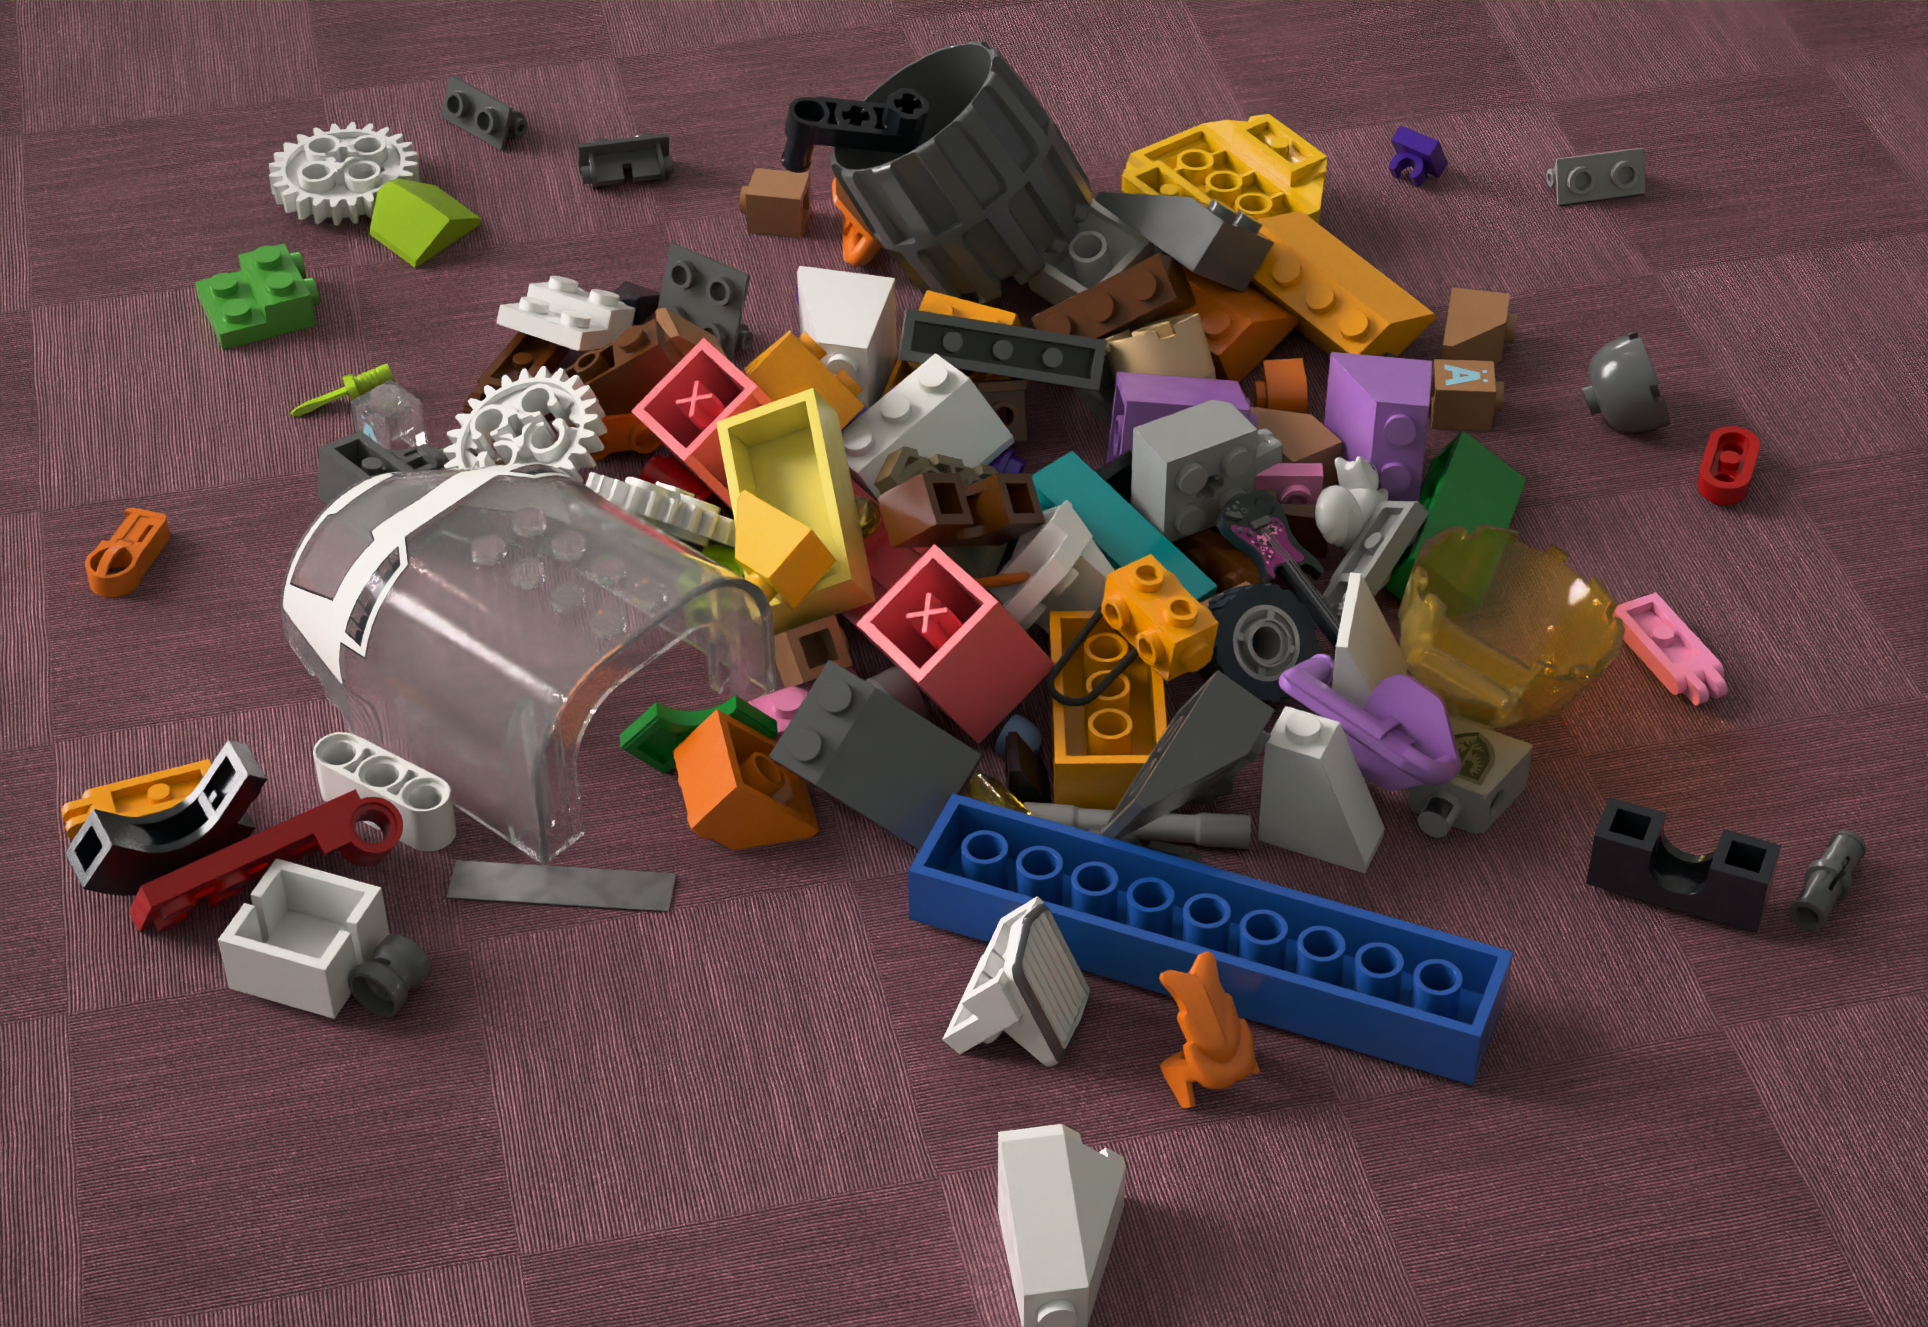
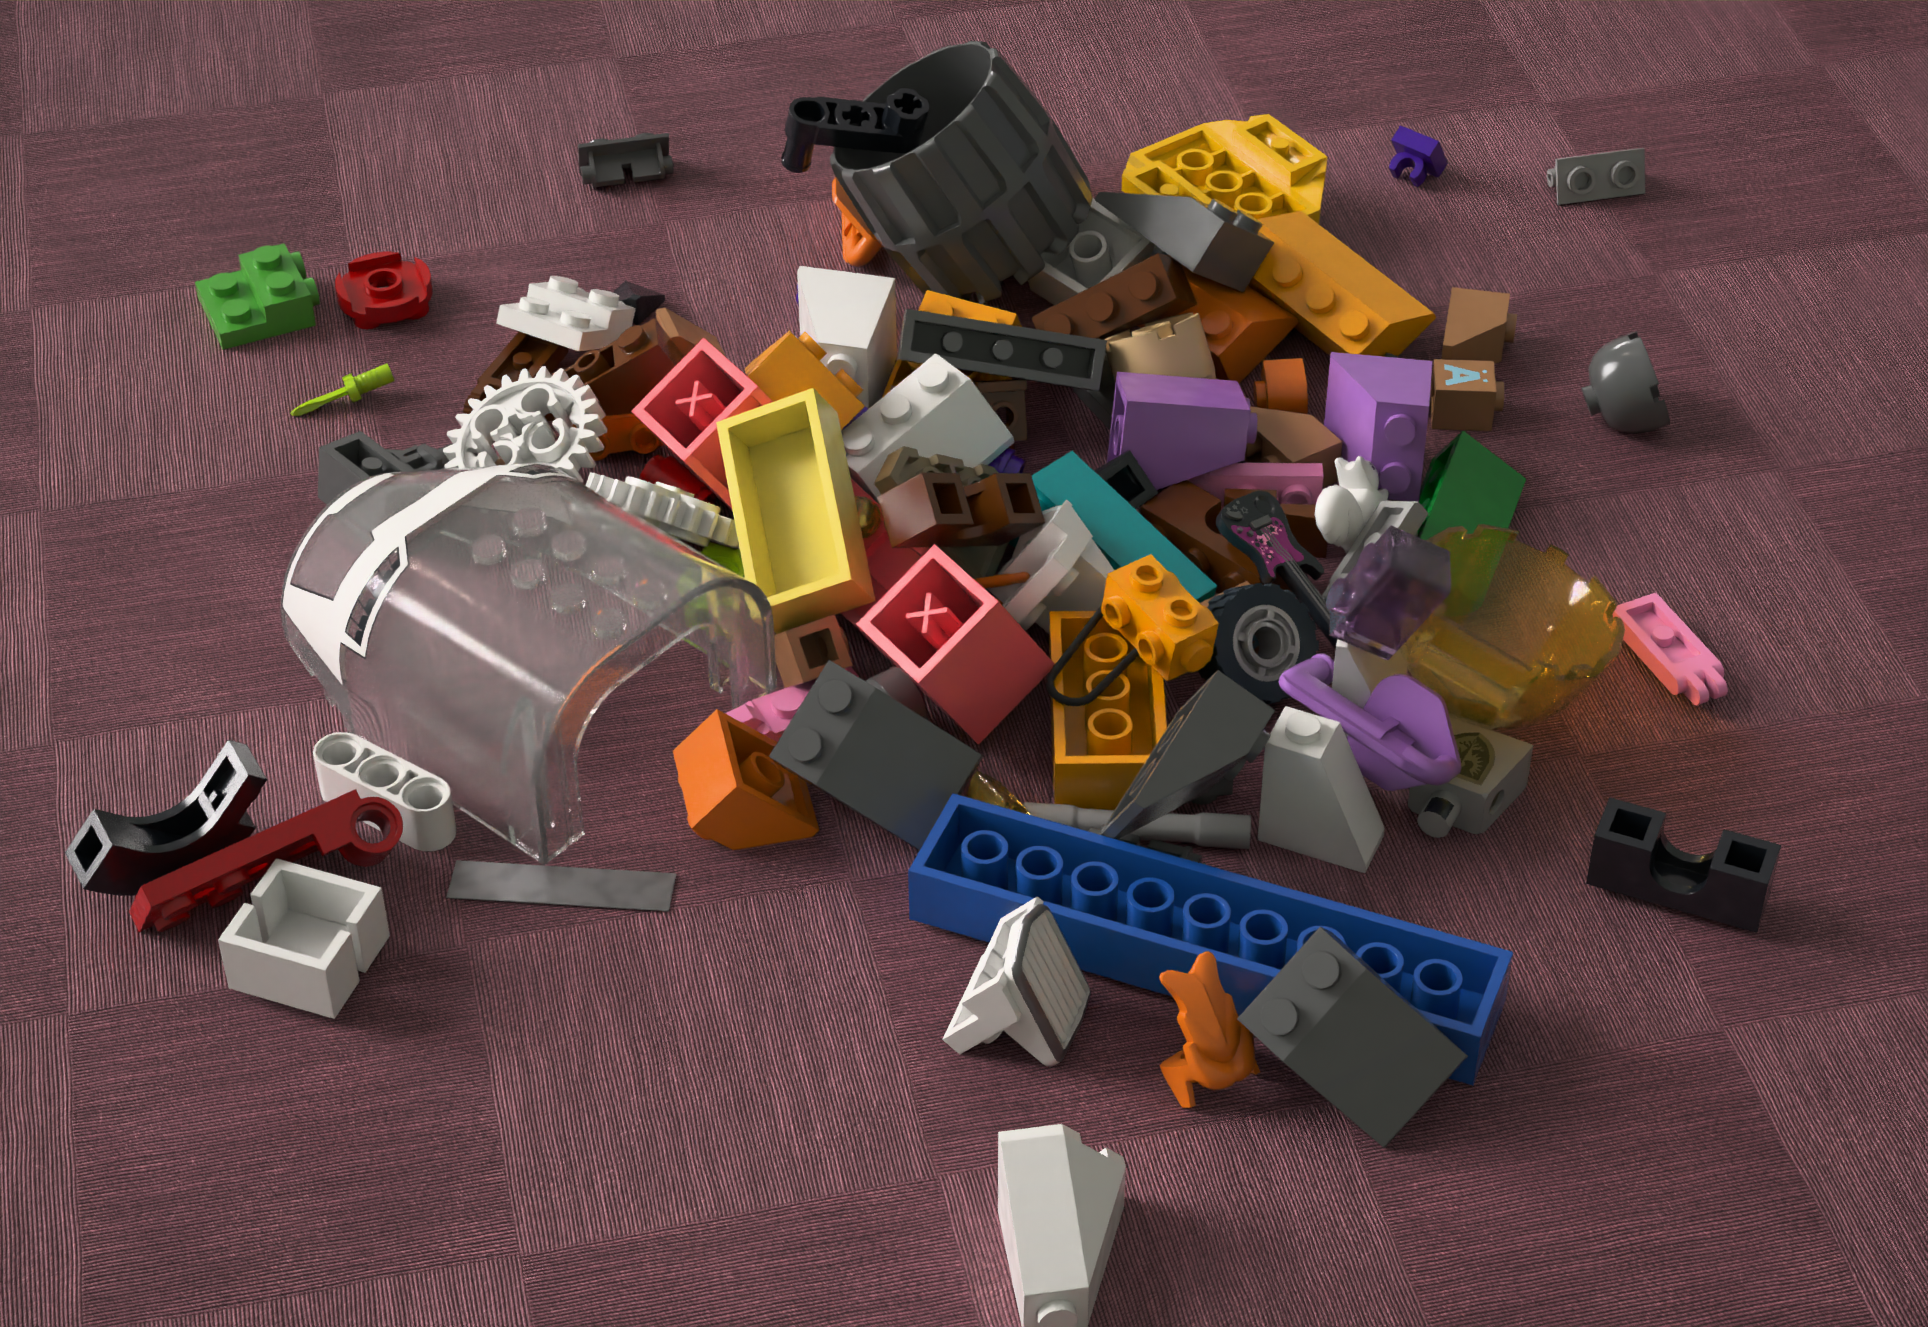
(132, 546): orange piece -> none
(136, 796): light orange hinge -> none
(340, 171): white gear -> none
(369, 305): none -> red plate
(390, 417): clear brick -> none
(395, 970): dark grey wheel -> none
(418, 220): lime slope -> none
(481, 113): dark grey hinge -> none
(663, 729): green tile -> none
(707, 296): dark grey hinge -> none
(777, 202): medium nougat brick -> none
(778, 551): yellow slope -> none
(1025, 772): black slope -> none
(1026, 730): medium blue hinge -> none
(1197, 465): light grey hinge -> none
(1352, 1036): none -> dark grey slope
(1389, 592): none -> brick
(1728, 465): red plate -> none
(1827, 880): dark grey pin -> none

